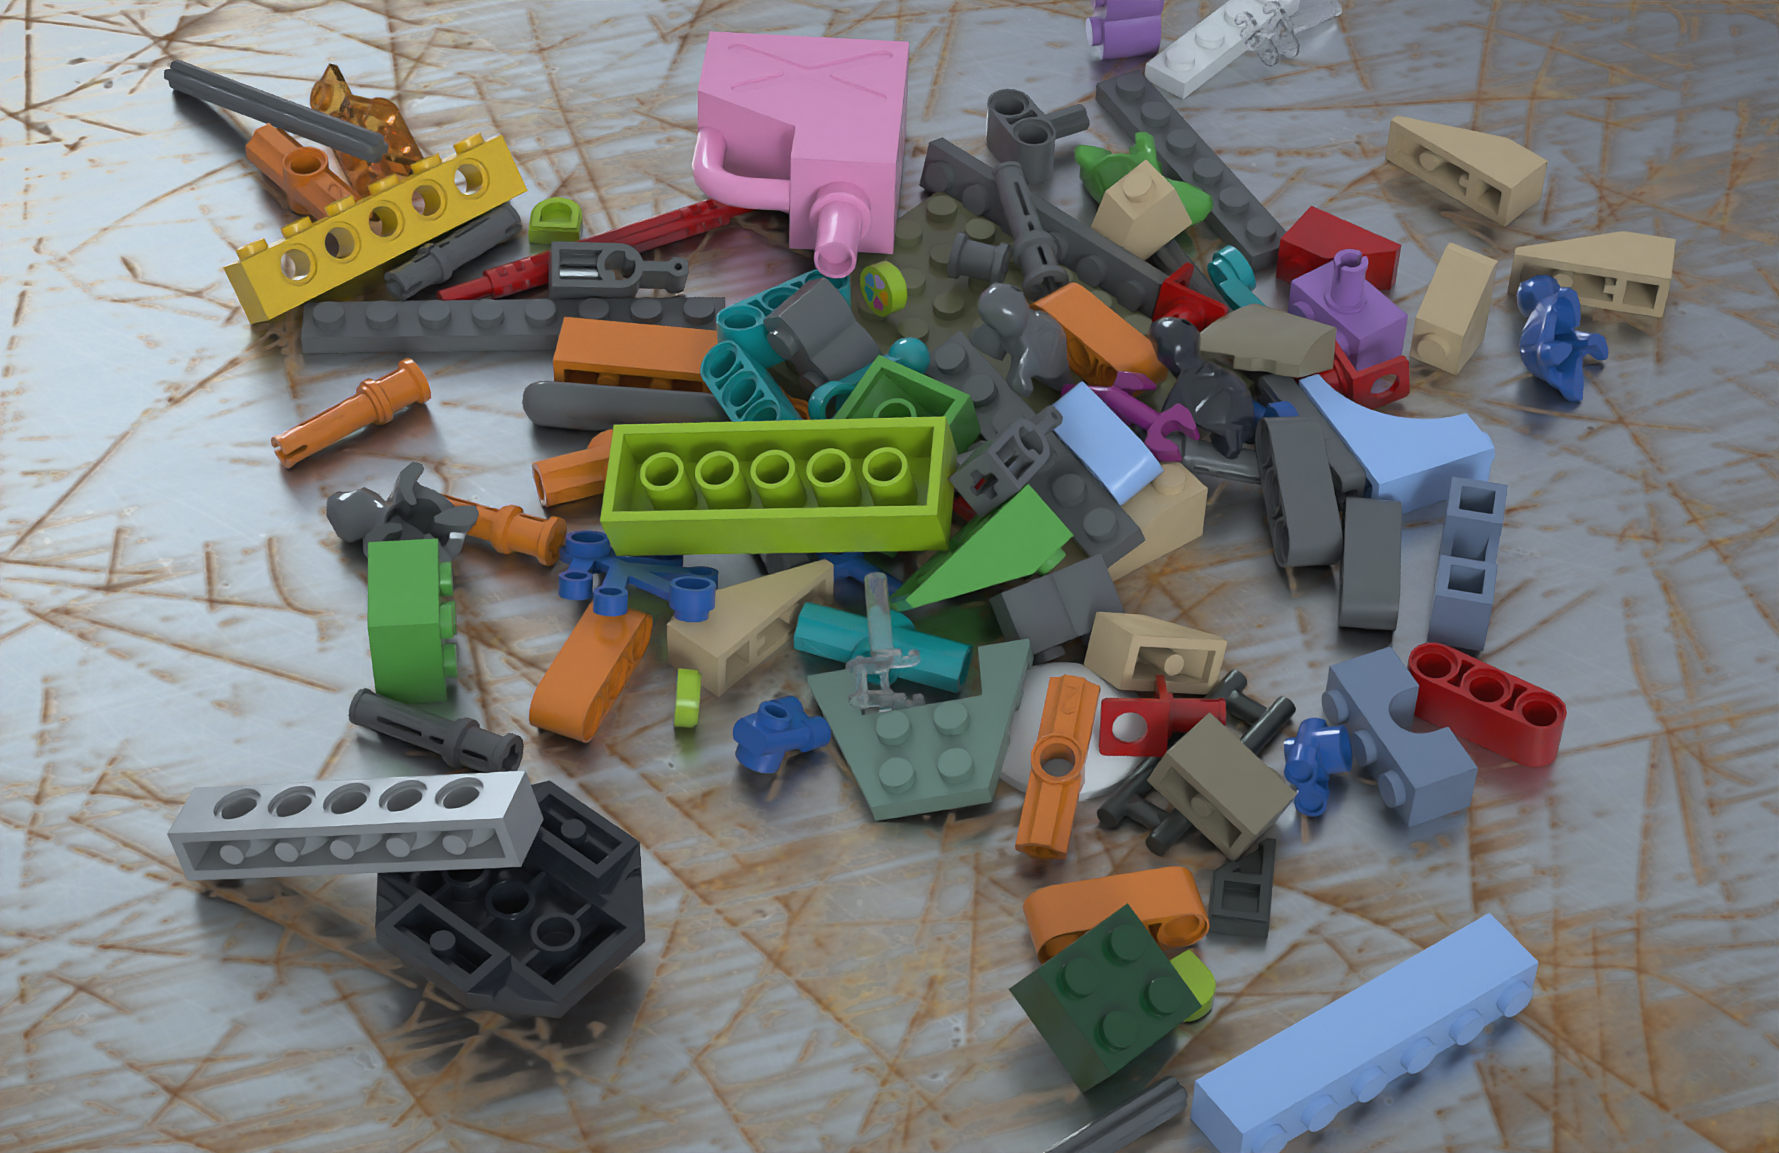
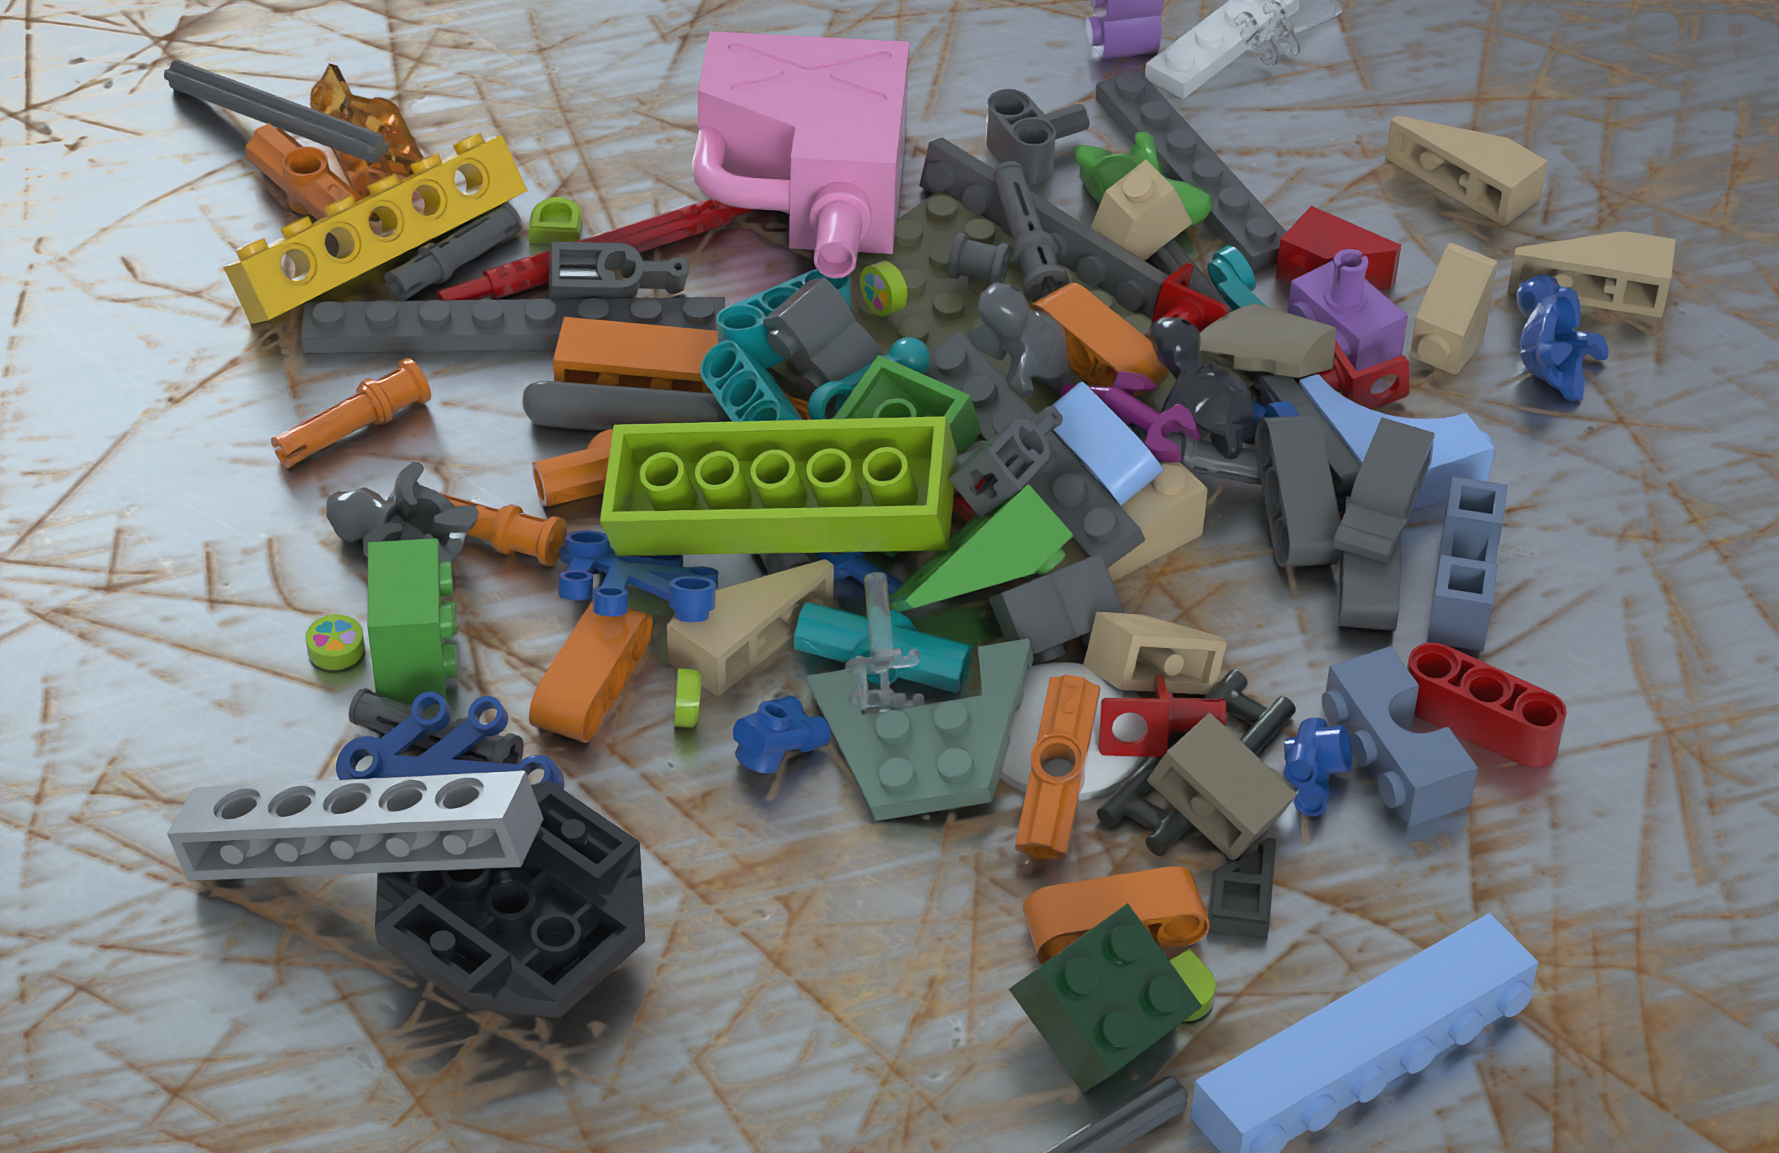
(335, 642): none -> lime tile
(442, 756): none -> blue plant
(1385, 490): none -> dark grey piece

